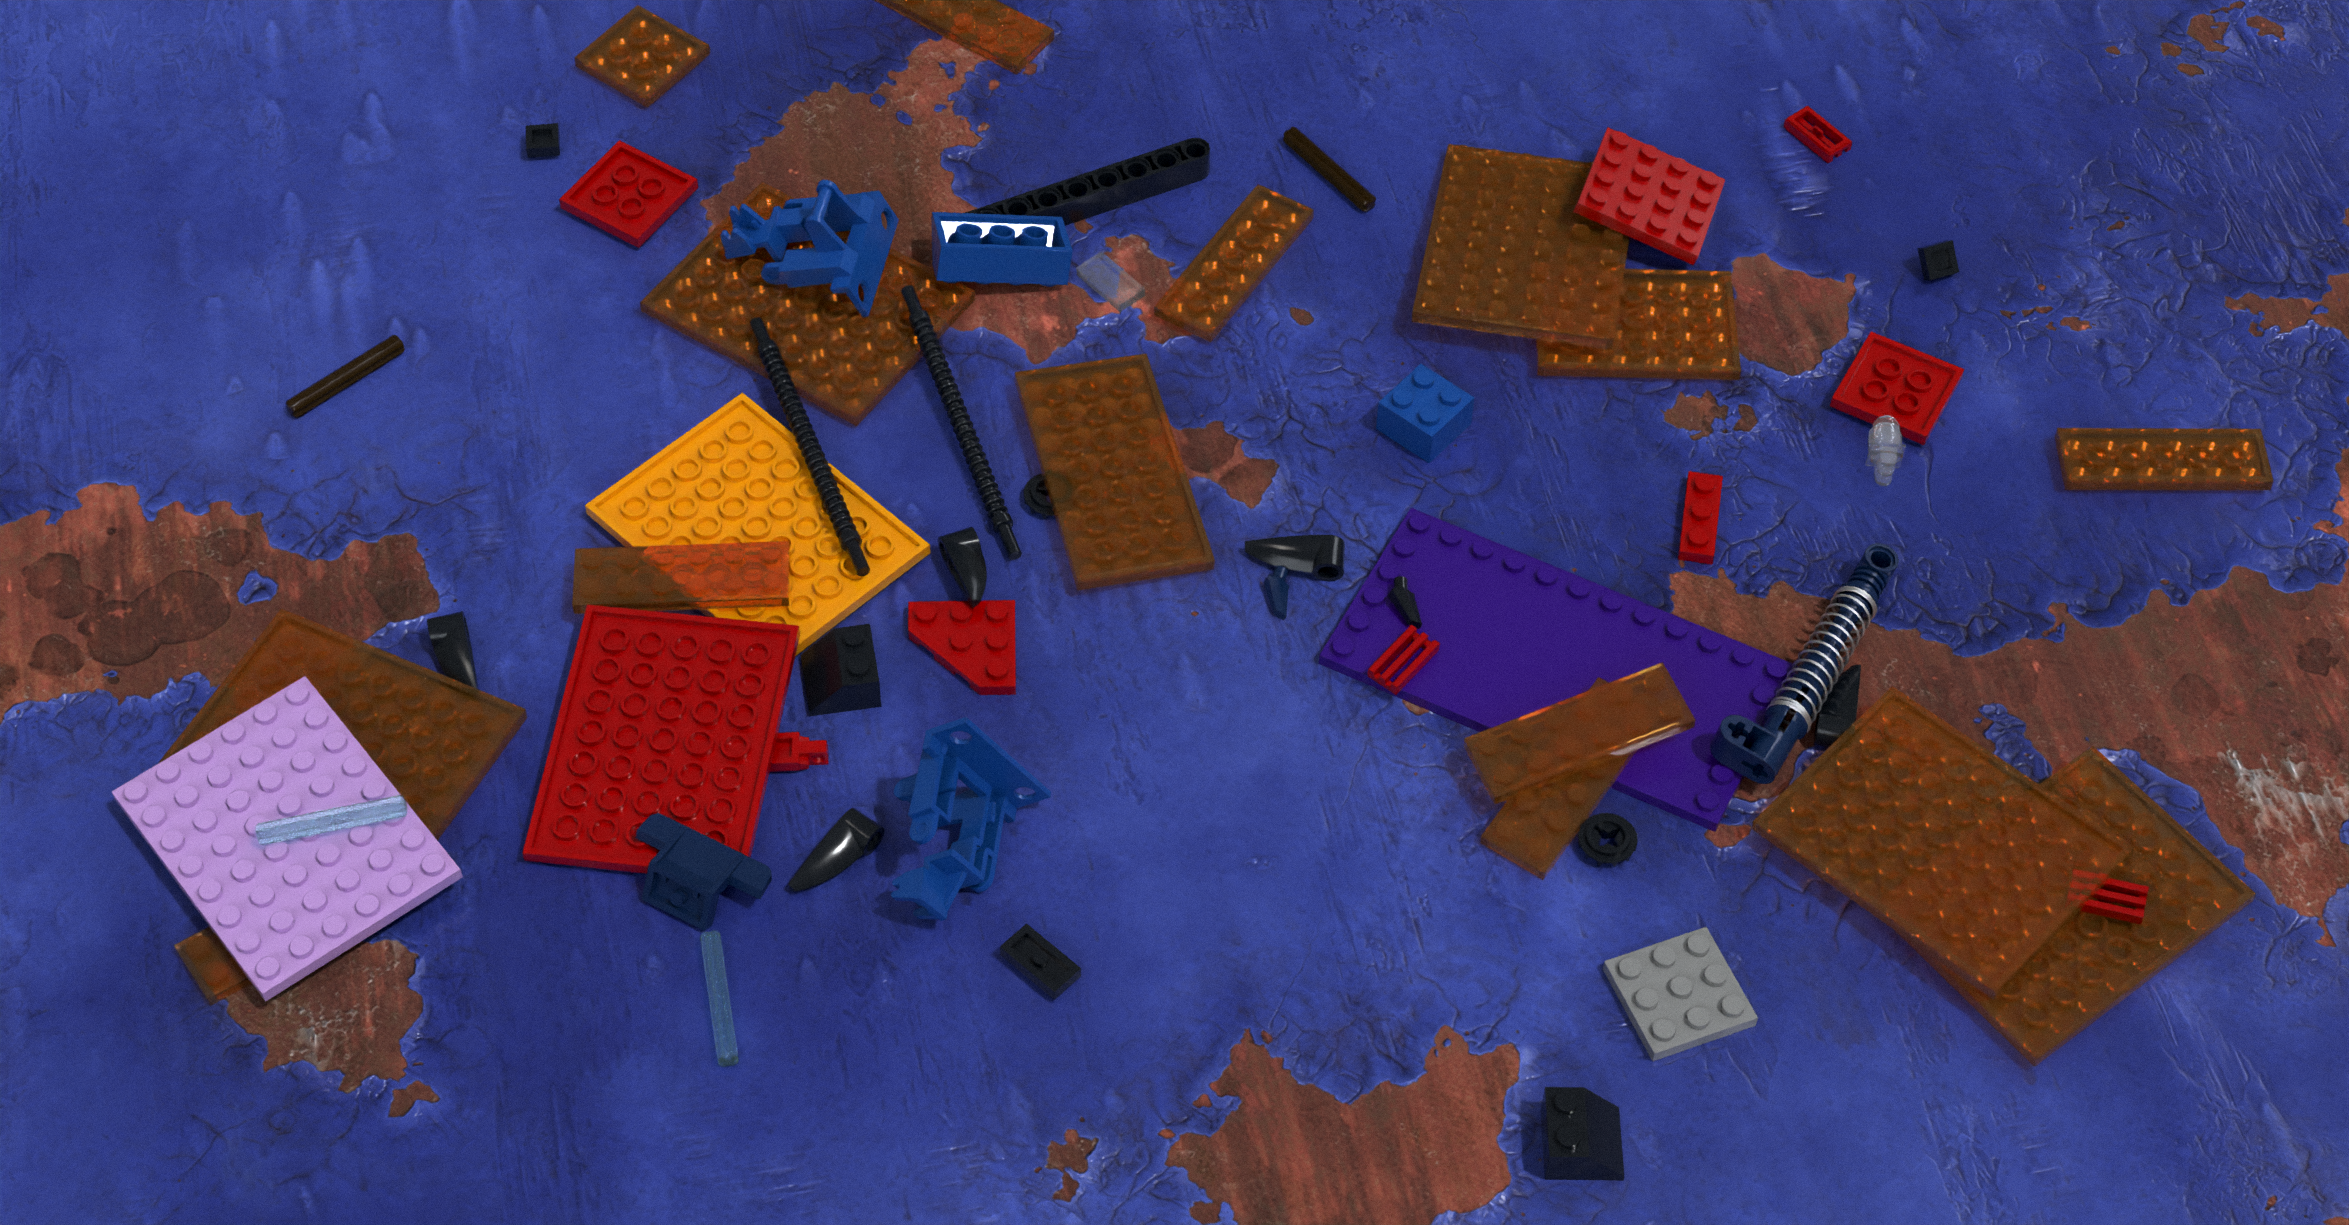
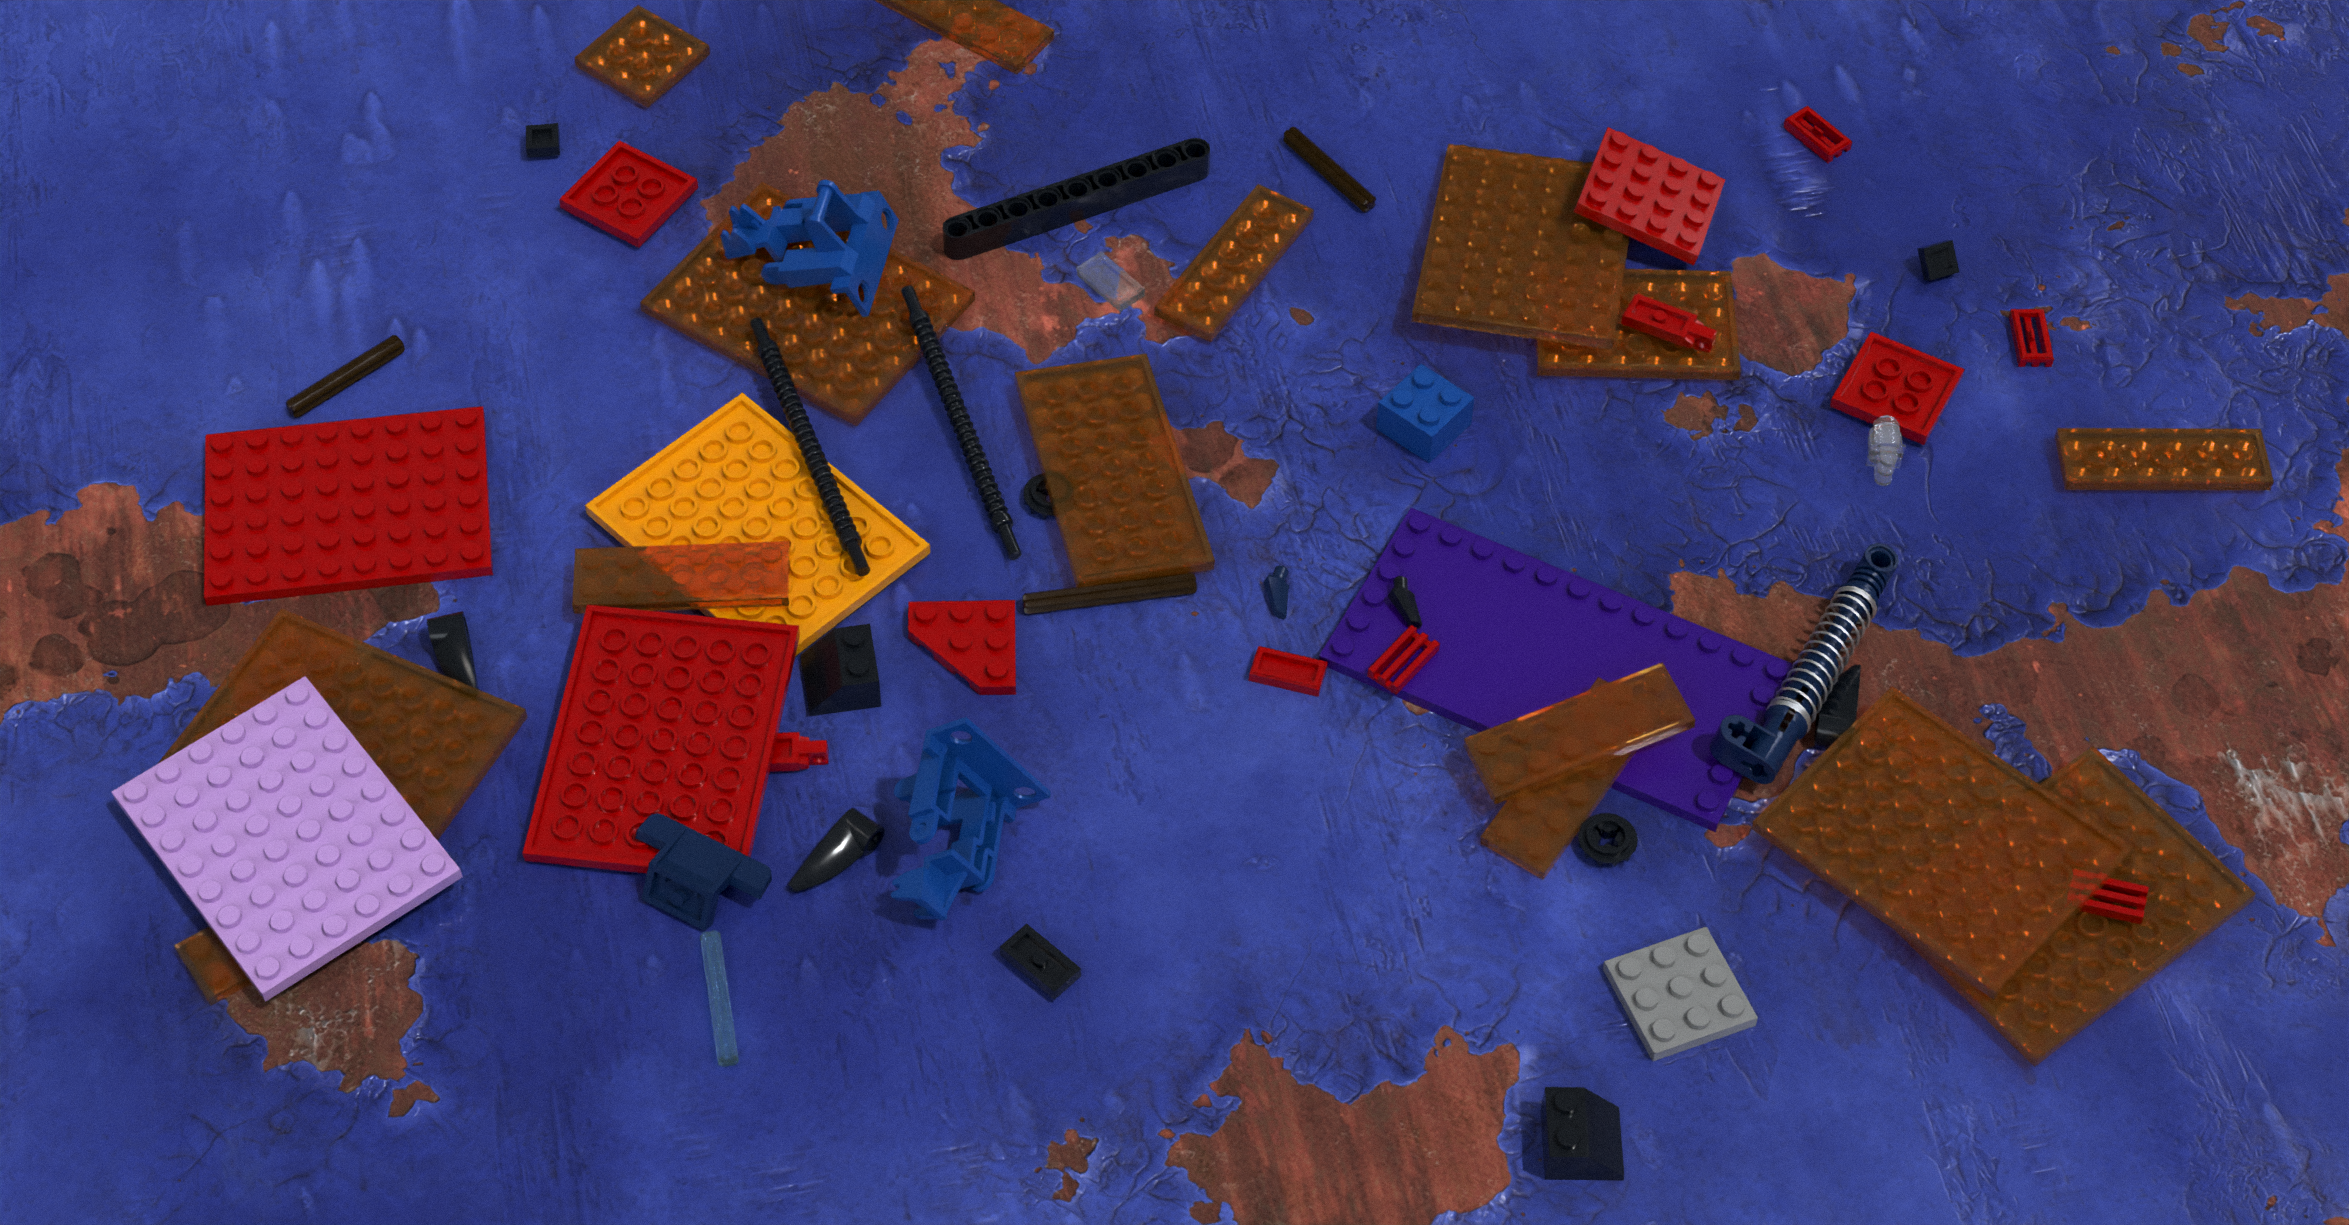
(331, 820): clear light blue axle -> none
(346, 506): none -> red plate
(965, 562): black piece -> none
(1000, 249): blue slope -> none
(1109, 593): none -> dark brown axle
(1288, 671): none -> red tile
(1306, 553): black piece -> none
(1668, 323): none -> red hinge
(1700, 517): red plate -> none
(2033, 356): none -> red tile

